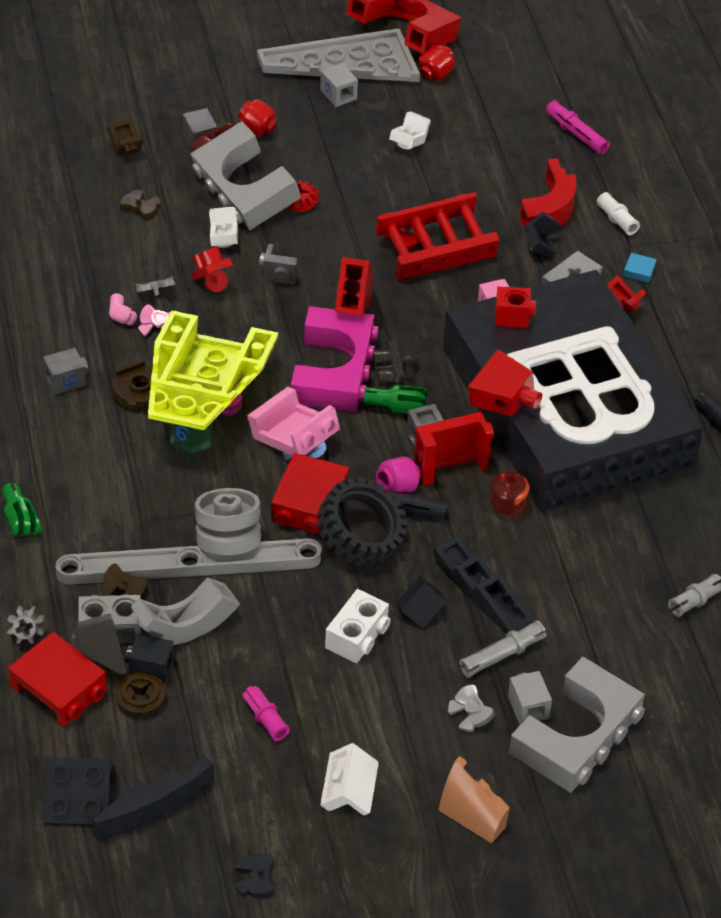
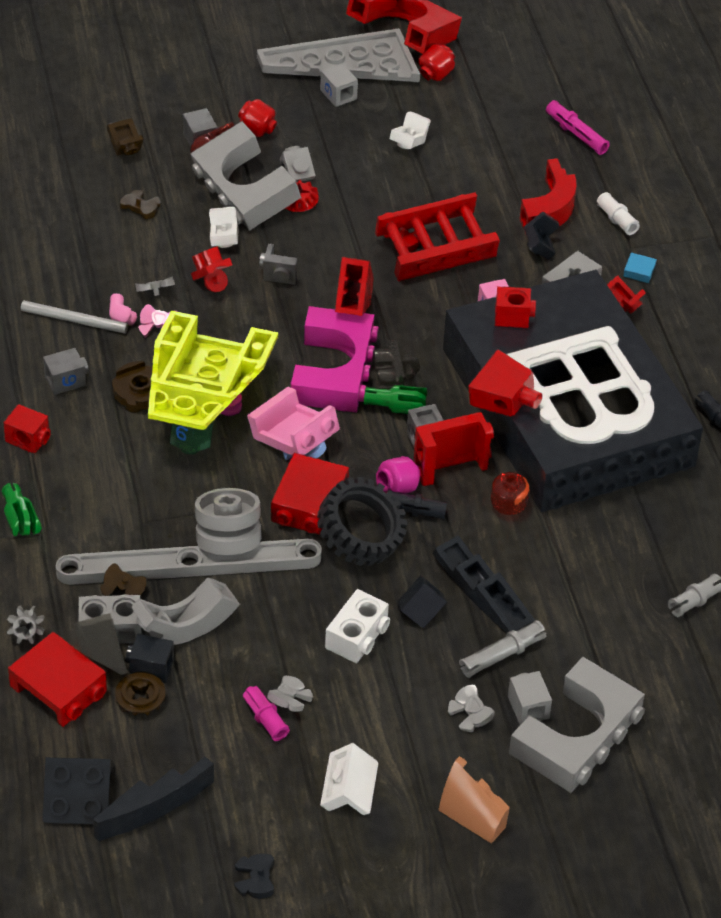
(27, 429): none -> red brick
(75, 317): none -> light grey bar
(287, 691): none -> light grey piece
(298, 163): none -> light grey bracket

